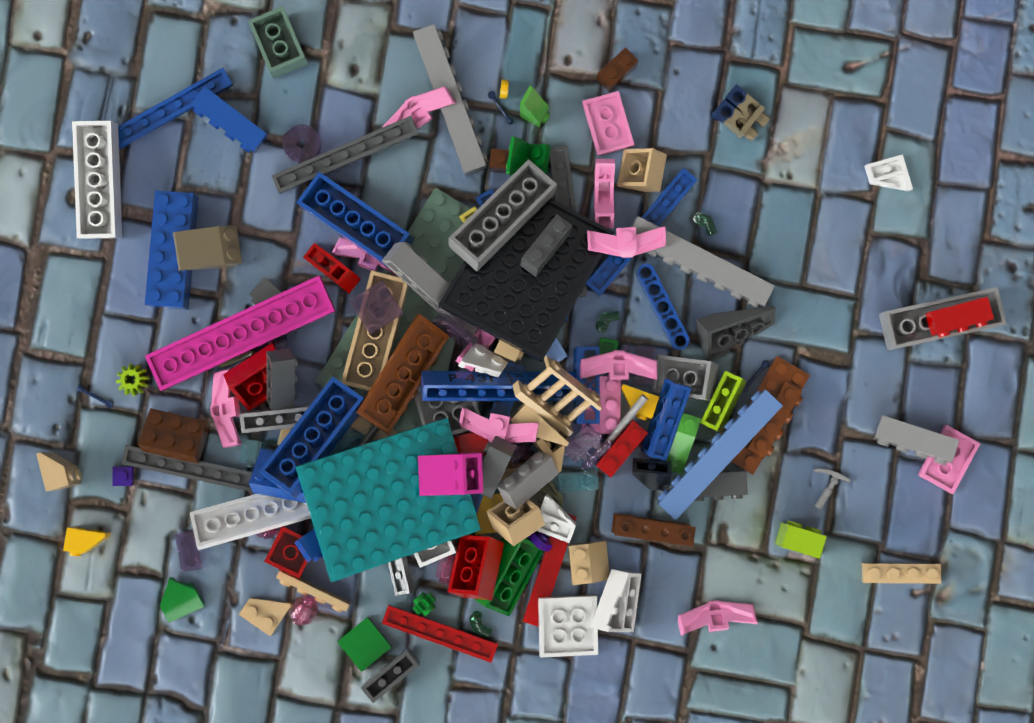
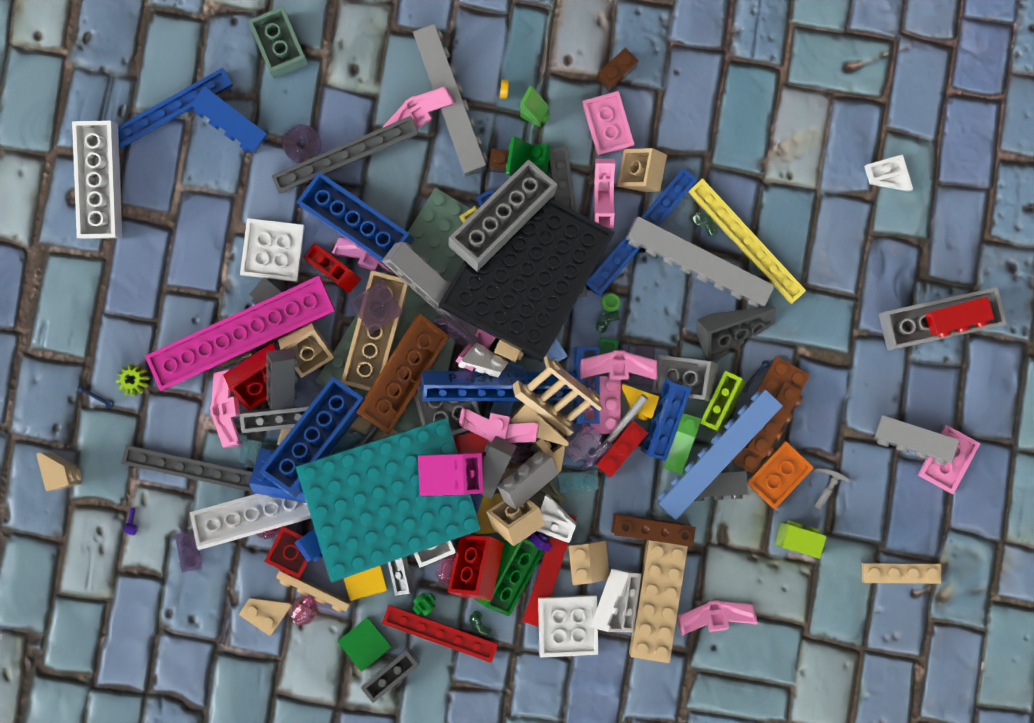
(83, 540): yellow slope -> none
(123, 476): dark purple plate -> none
(129, 528): none -> dark purple hand
(165, 283): blue brick -> none
(174, 436): reddish brown brick -> none
(180, 600): green slope -> none
(207, 248): dark tan slope -> none
(272, 250): none -> white plate
(309, 347): none -> tan brick
(366, 583): none -> yellow tile
(491, 95): dark blue hinge -> none
(546, 245): dark grey brick -> none
(610, 302): none -> bright green plate
(626, 242): bright pink plate -> none
(652, 473): black slope -> none
(658, 601): none -> tan brick
(662, 317): blue beam -> none
(739, 112): dark tan hips -> none
(746, 241): none -> light yellow plate
(779, 475): none -> orange plate

